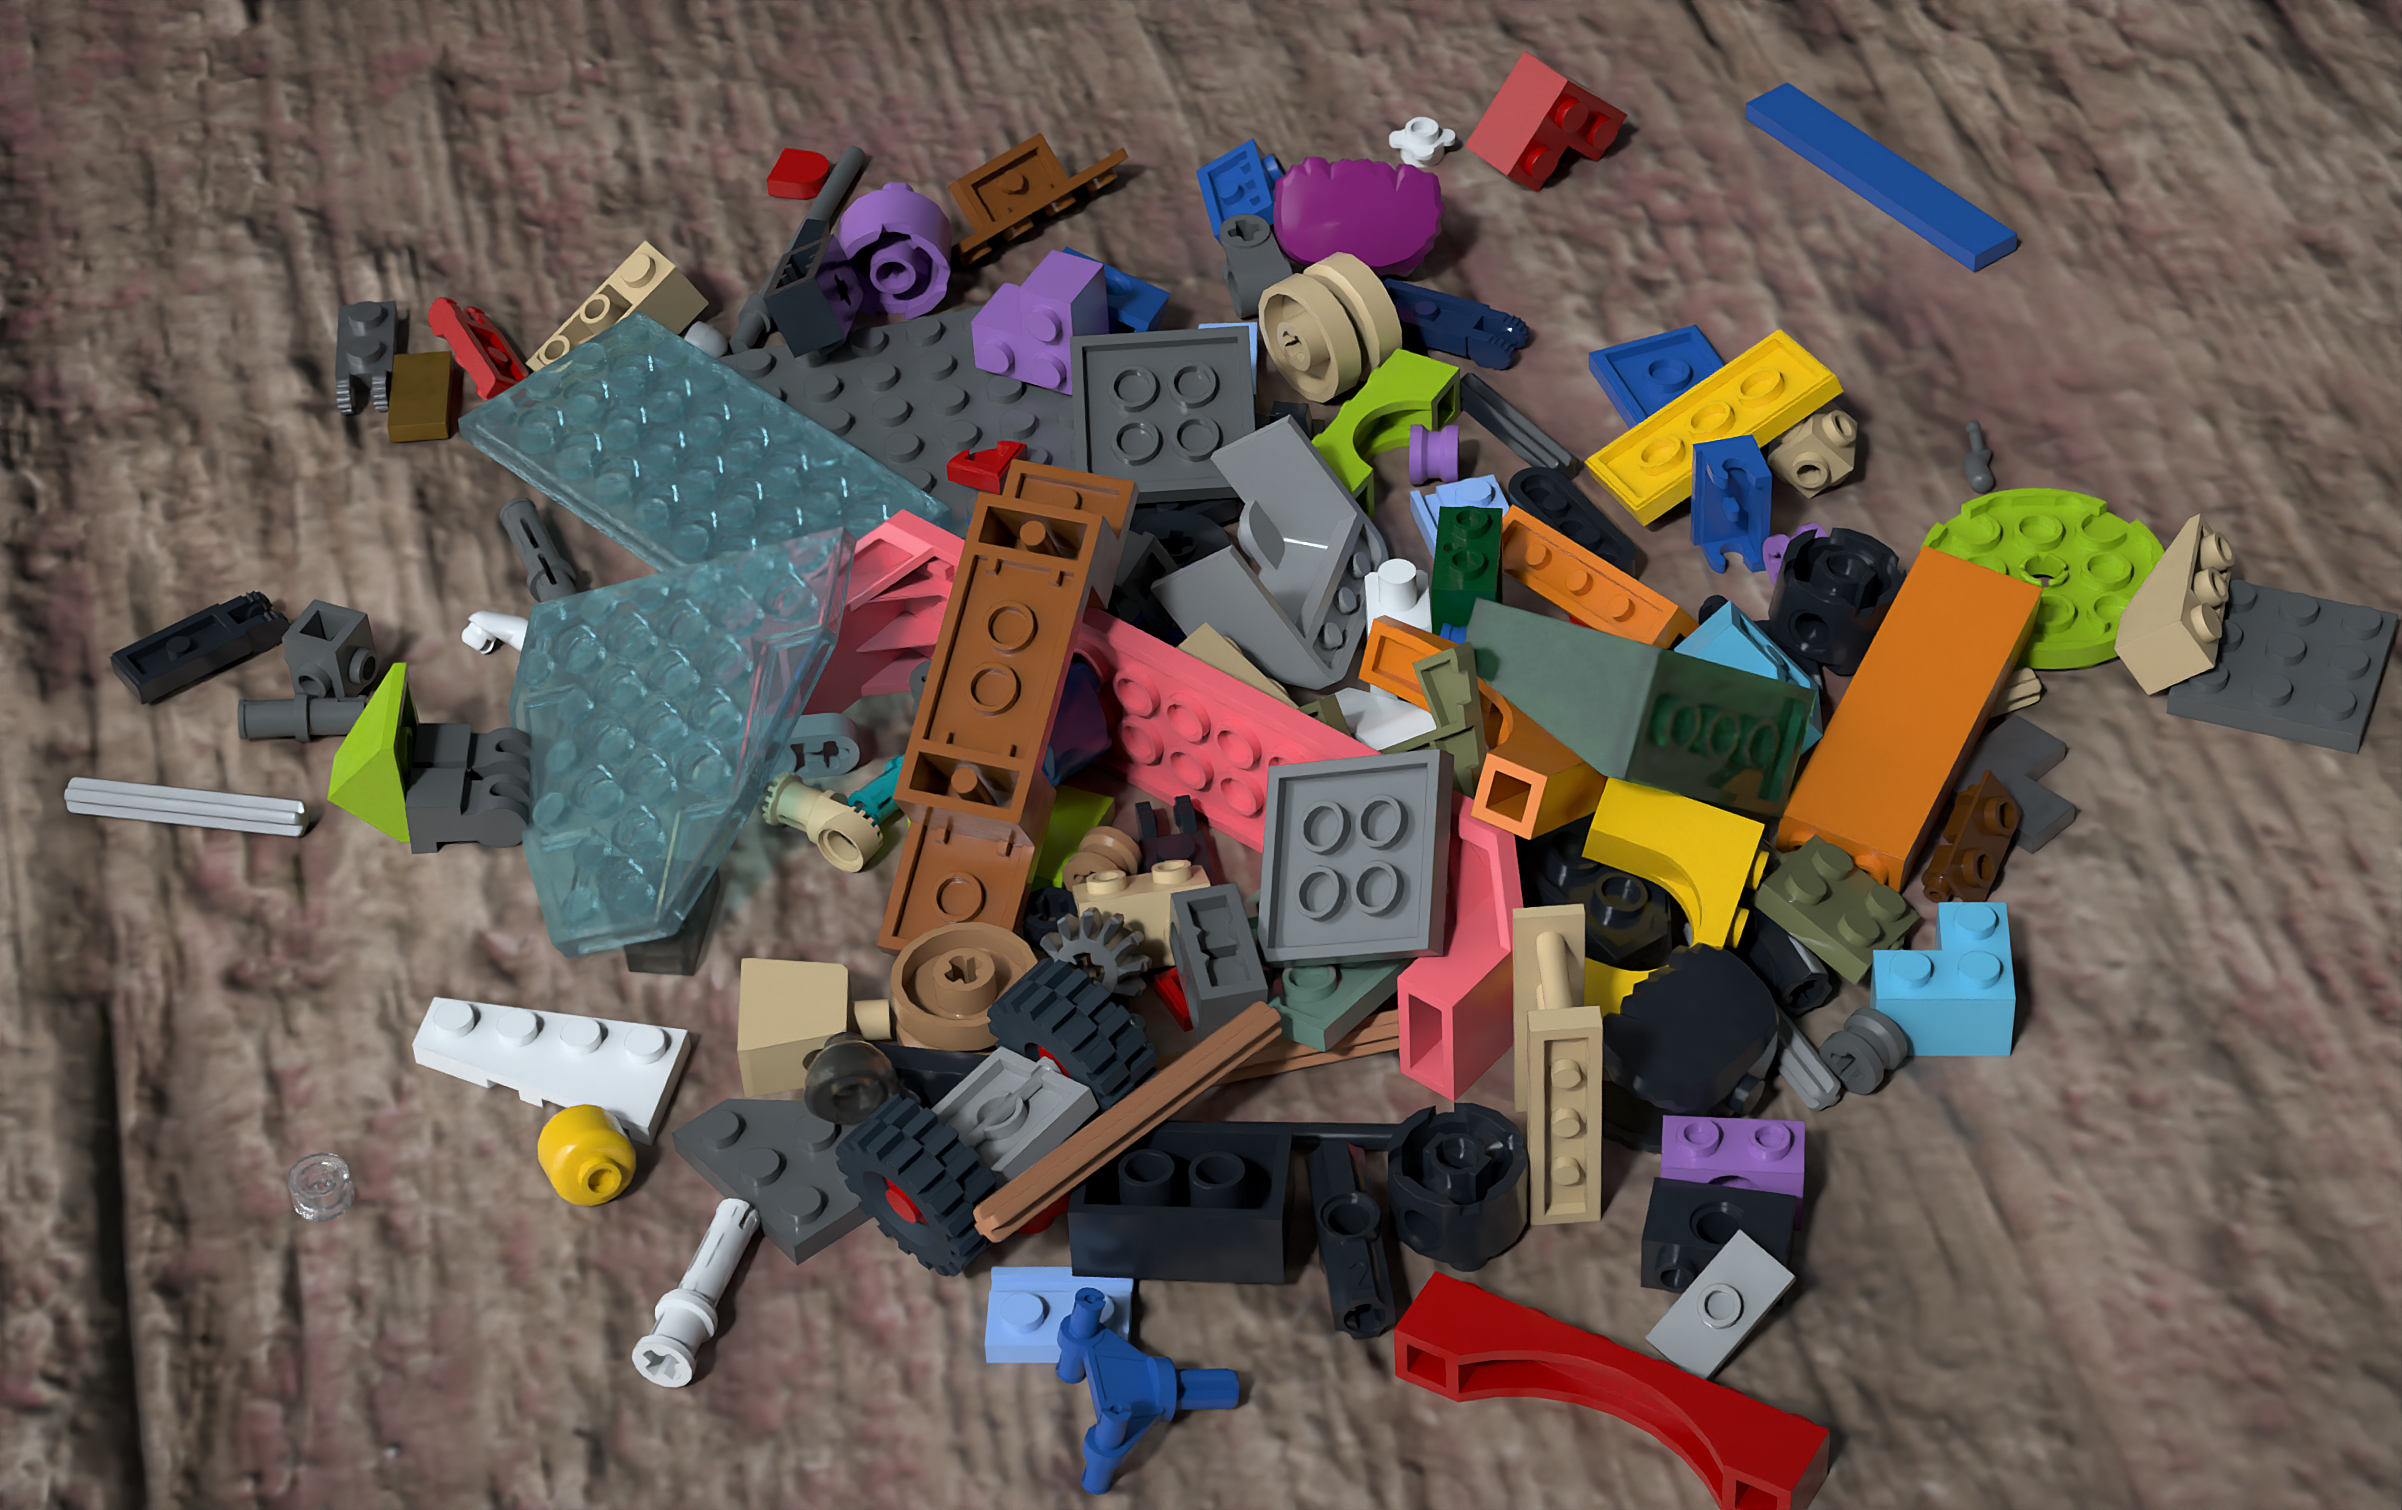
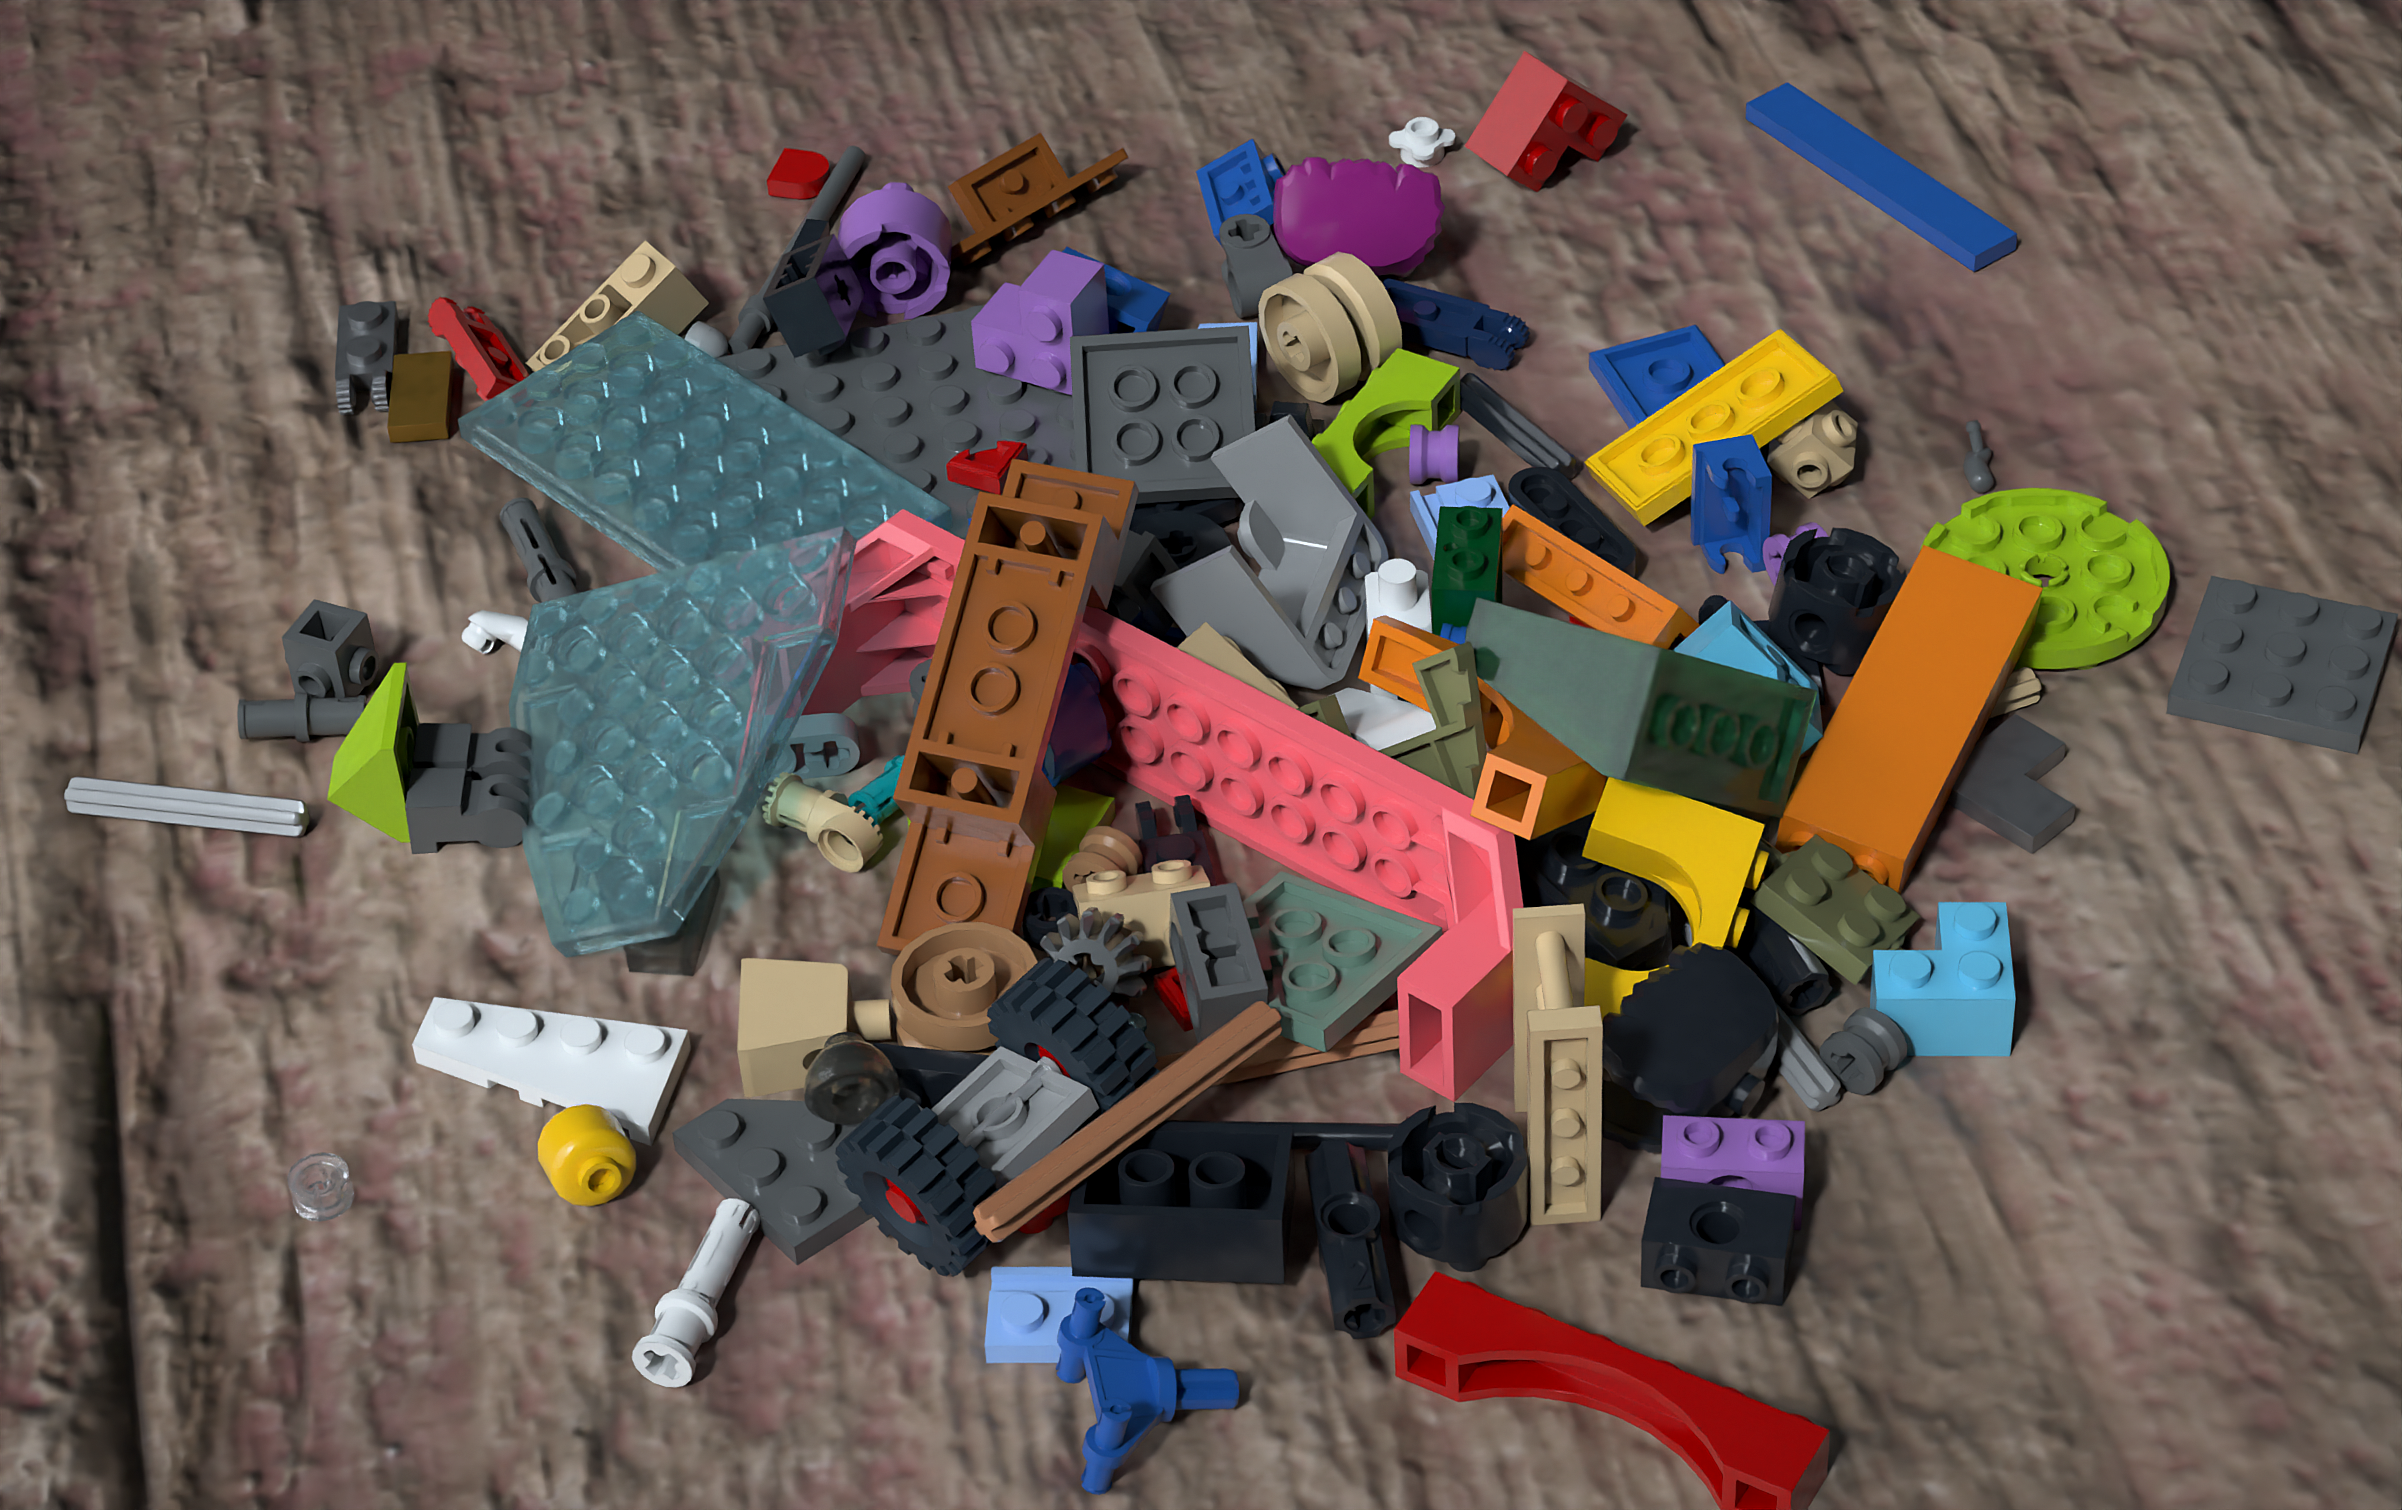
(199, 645): black hinge -> none
(1355, 859): plate -> none
(1720, 1307): light grey plate -> none
(1980, 833): reddish brown hinge -> none
(2179, 610): tan slope -> none

